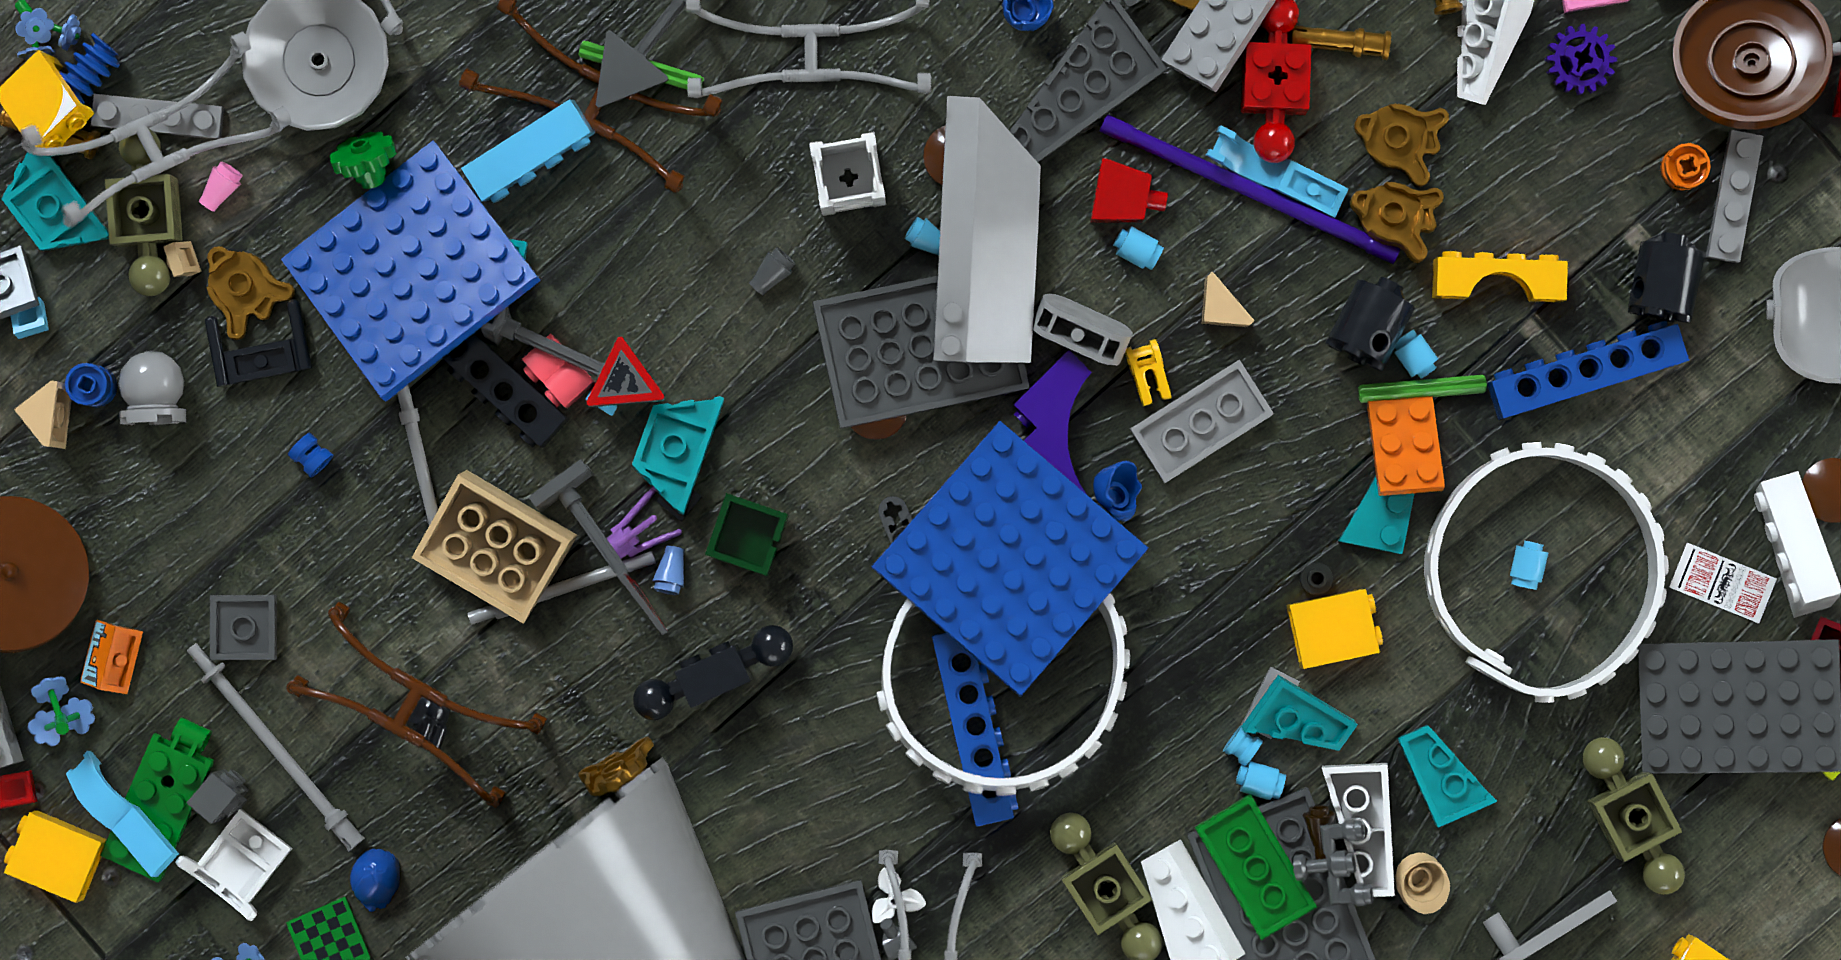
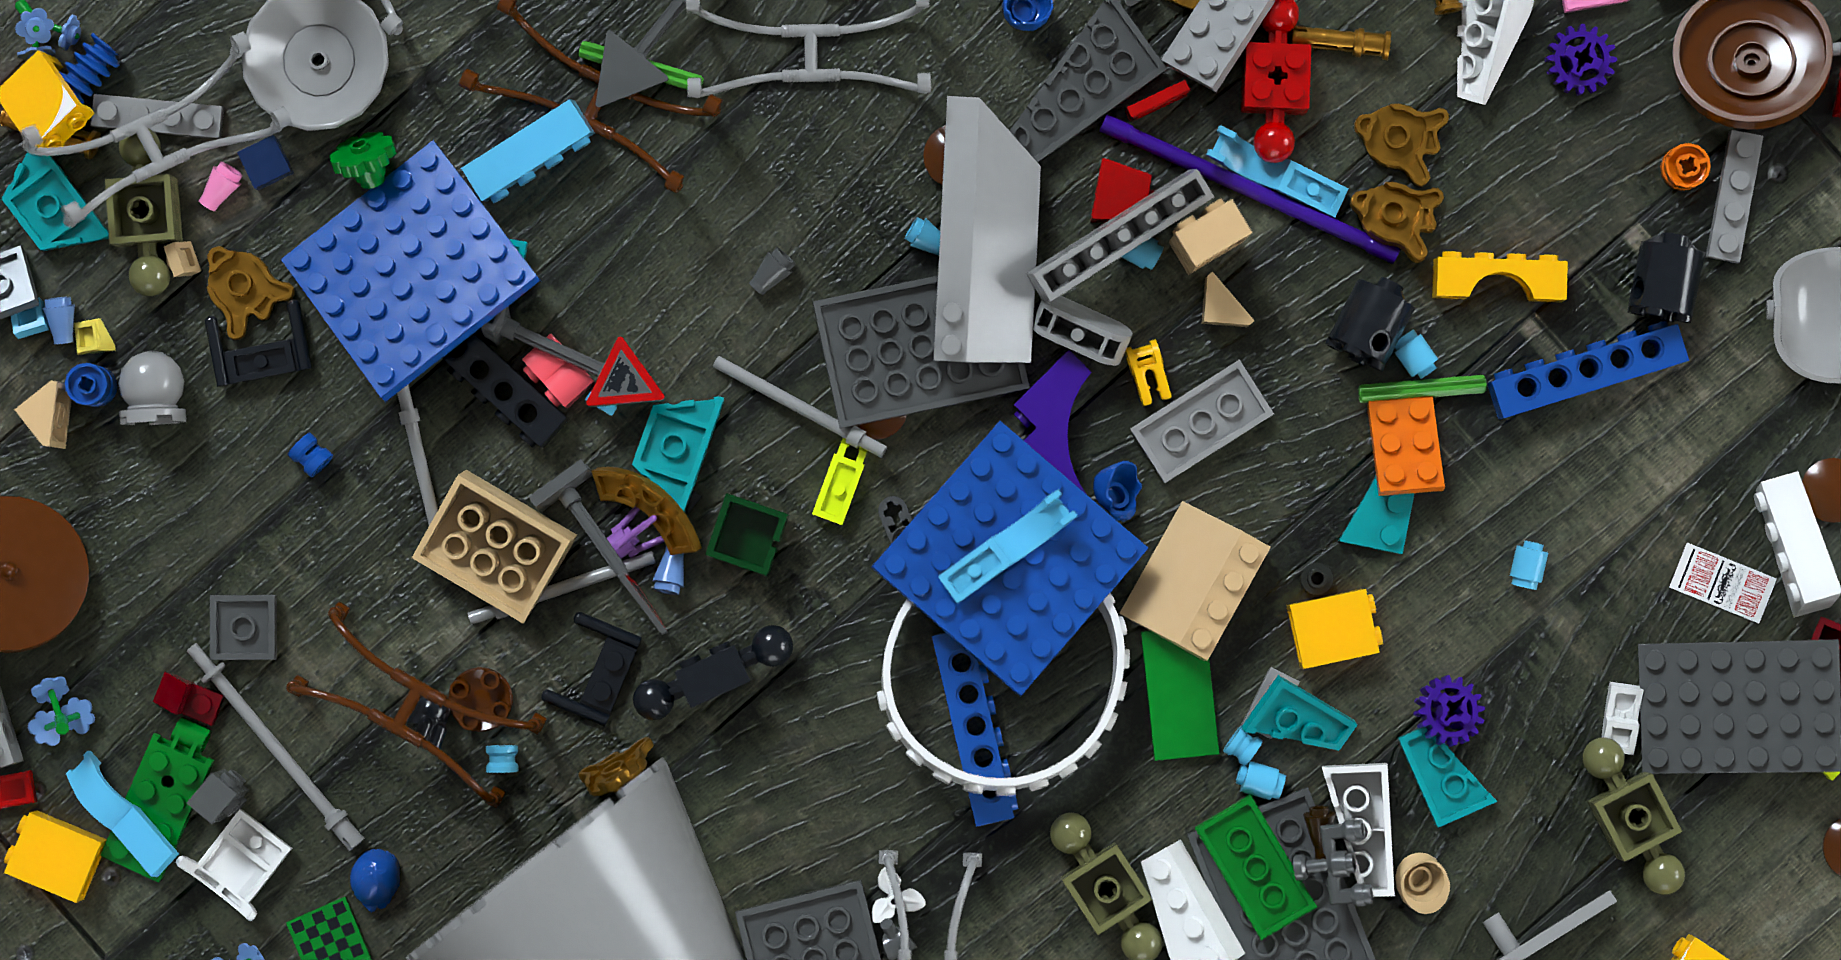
(60, 318): none -> medium blue cone
(92, 337): none -> light yellow slope
(111, 657): orange panel -> none
(188, 698): none -> dark red slope
(265, 162): none -> dark blue piece
(483, 692): none -> reddish brown dish
(502, 759): none -> medium azure wheel
(607, 674): none -> black plate
(640, 492): none -> pearl gold tile
(830, 163): white container -> none
(839, 485): none -> neon yellow hinge
(854, 435): none -> light grey bar
(1007, 547): none -> medium azure piece
(1120, 235): none -> light grey brick
(1157, 101): none -> red tile
(1178, 700): none -> green tile
(1194, 580): none -> tan slope
(1210, 236): none -> tan brick
(1462, 713): none -> dark purple gear
(1492, 663): white piece -> none
(1622, 715): none -> white slope

